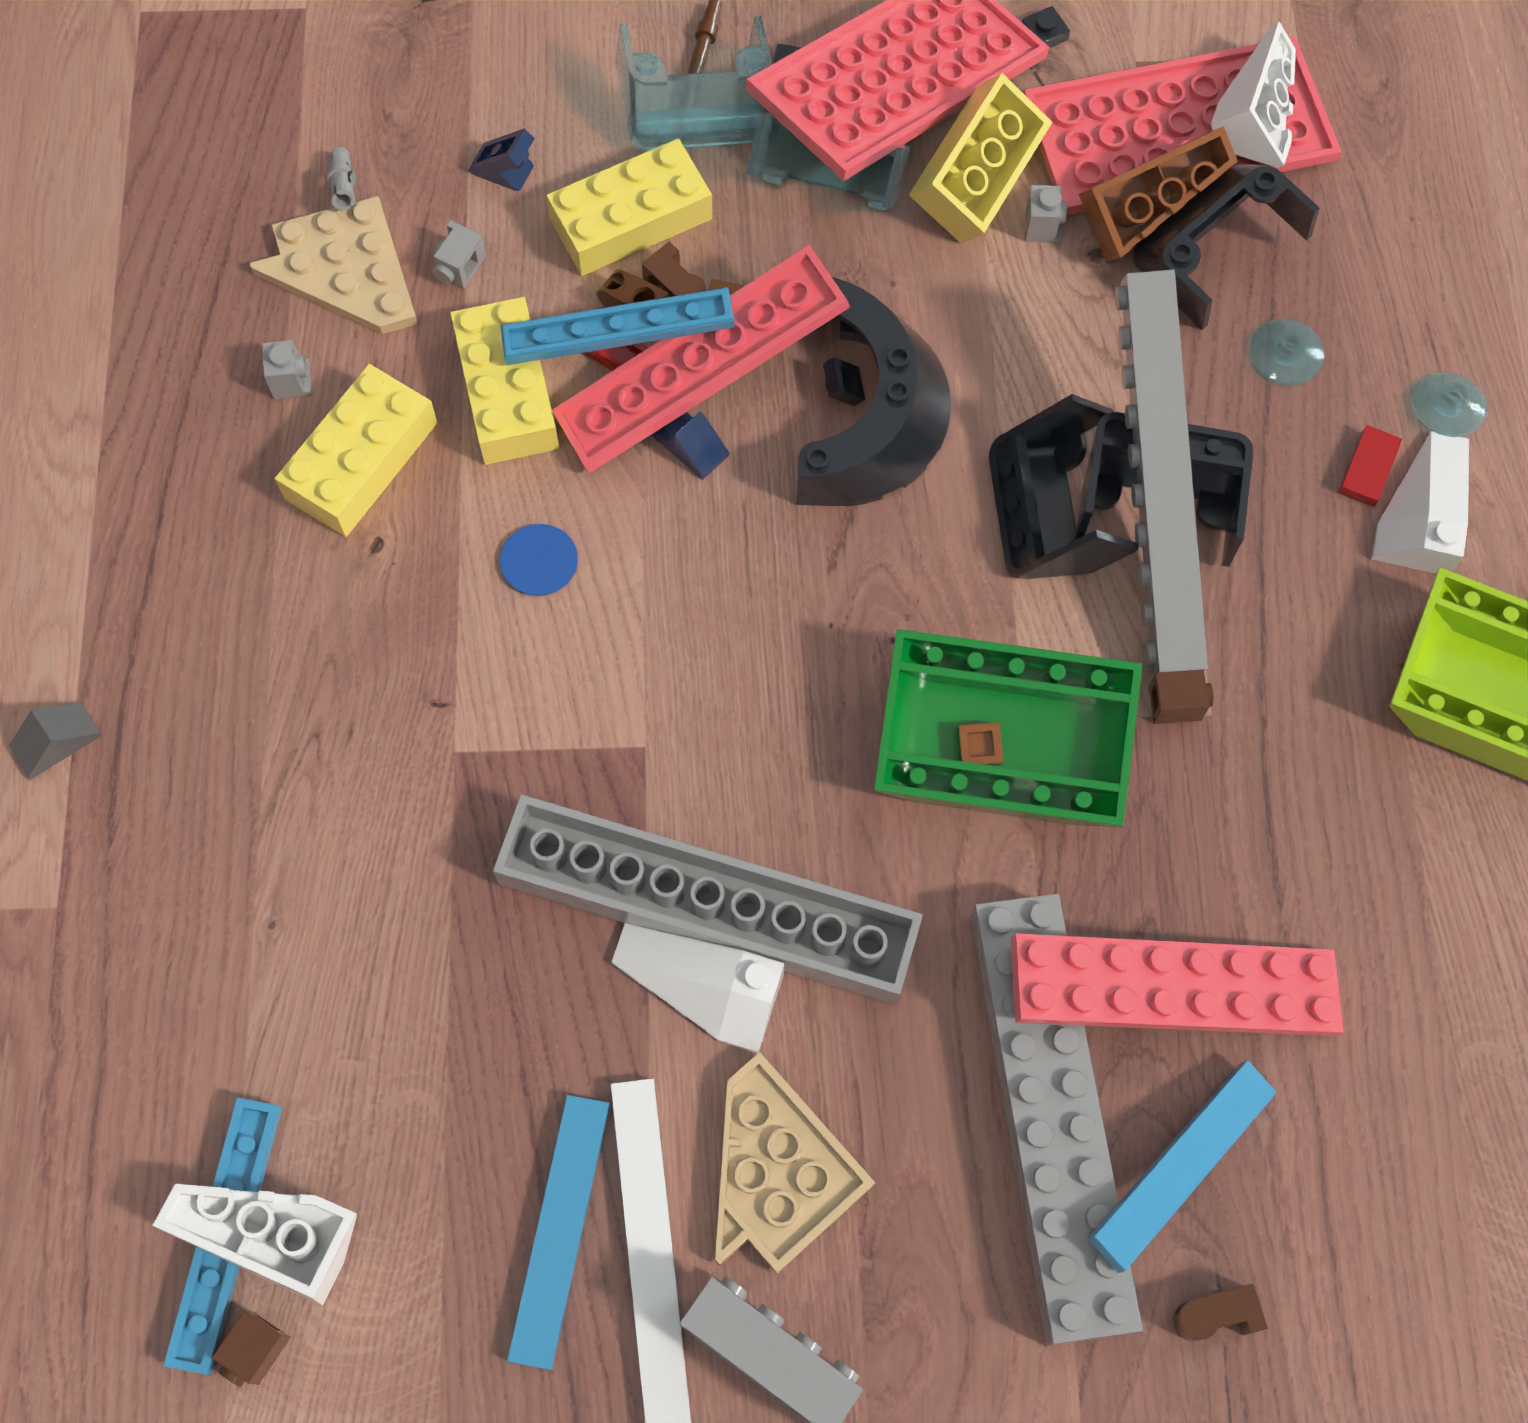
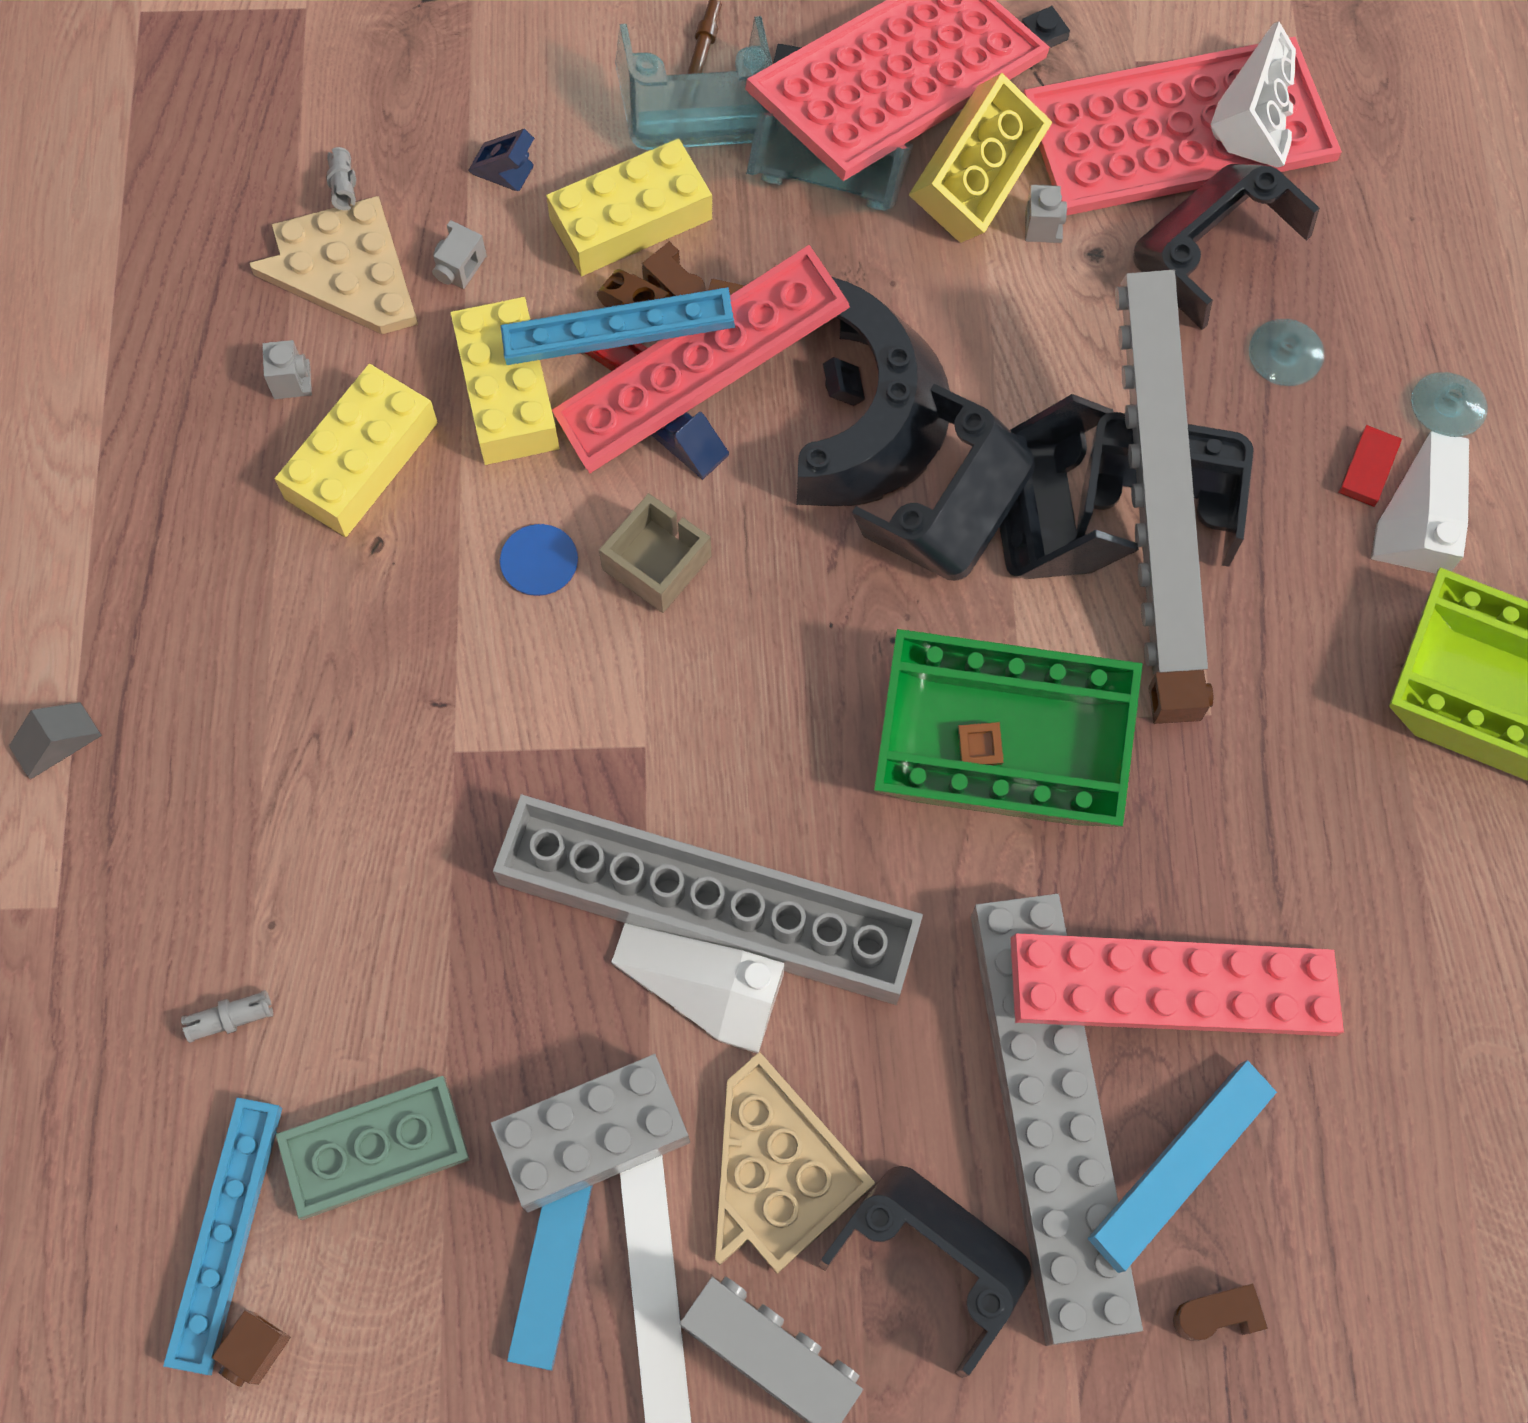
(227, 1016): none -> light grey pin
(275, 1236): white wedge -> none
(372, 1147): none -> sand green plate
(590, 1133): none -> light grey brick
(649, 556): none -> dark tan piece
(973, 504): none -> black windscreen
(1000, 1267): none -> black windscreen
(1146, 195): dark orange wedge -> none

